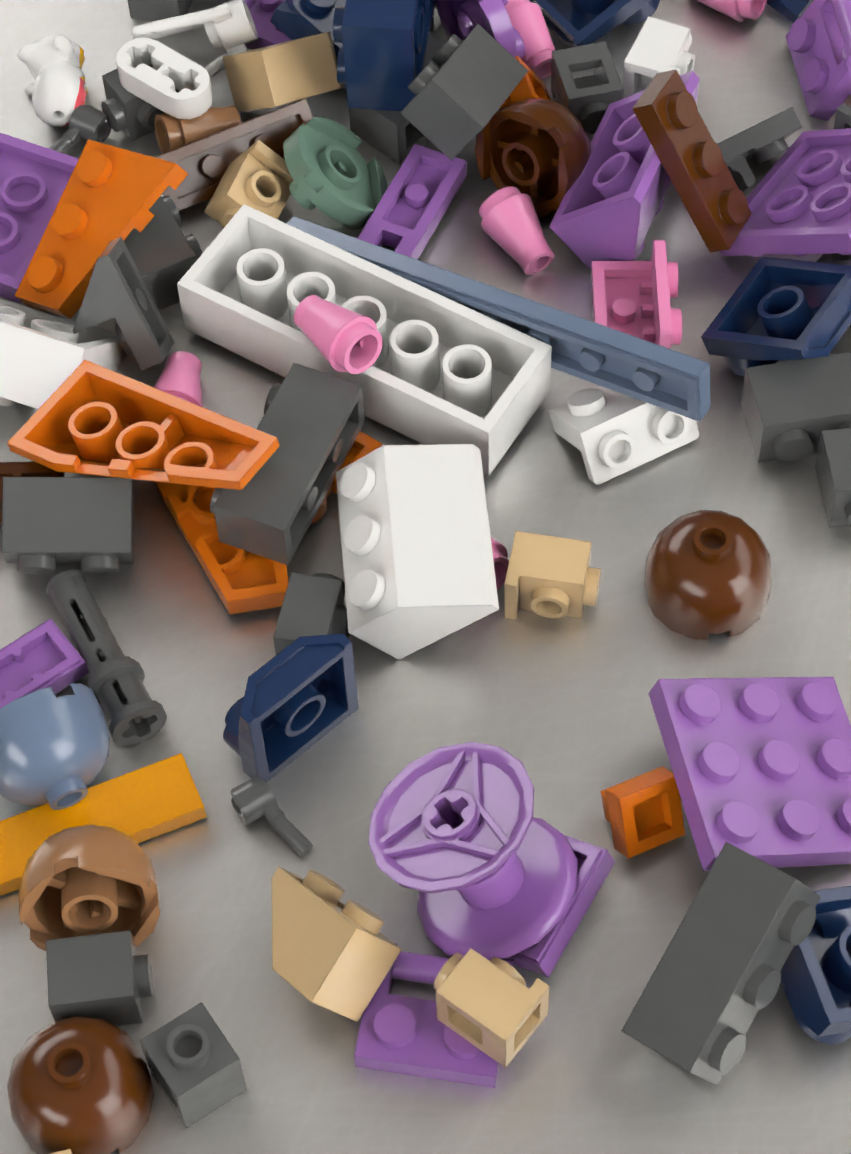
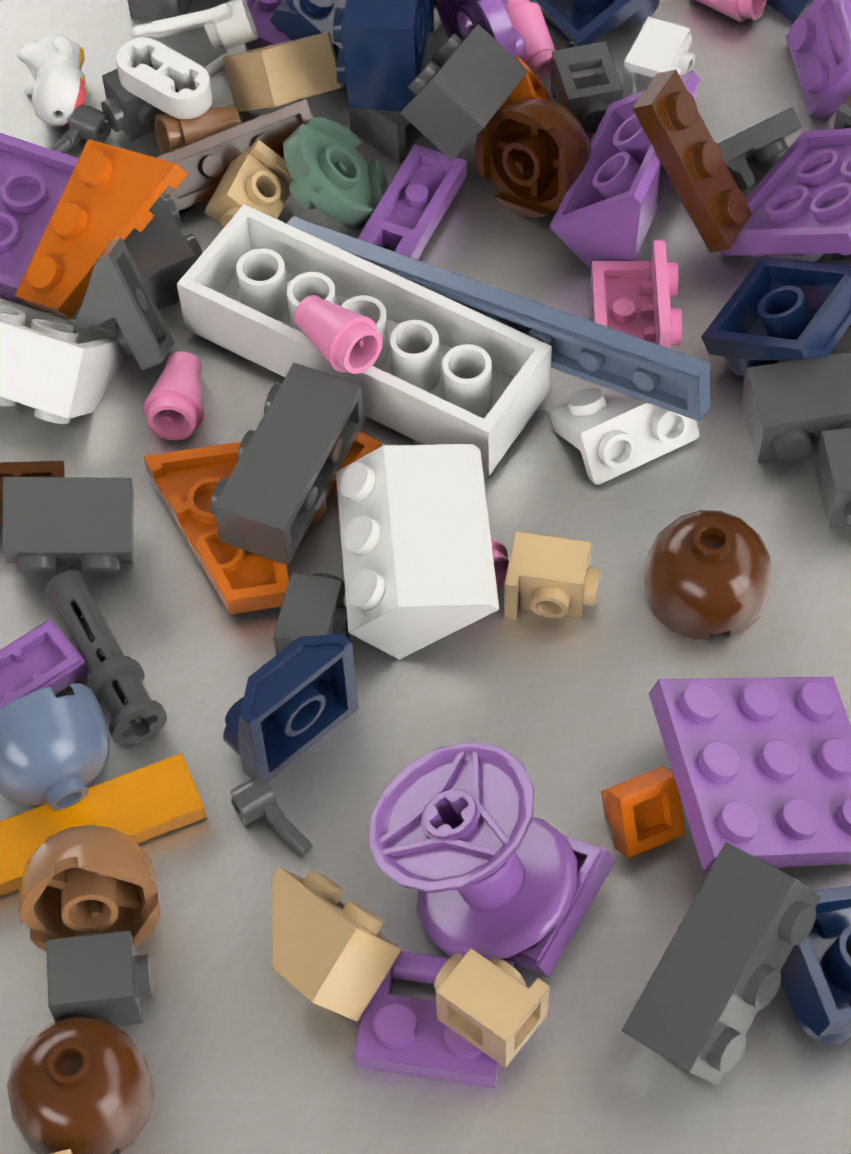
(134, 431): orange wedge -> none
(194, 1064): dark grey brick -> none
(515, 227): bright pink cone -> none

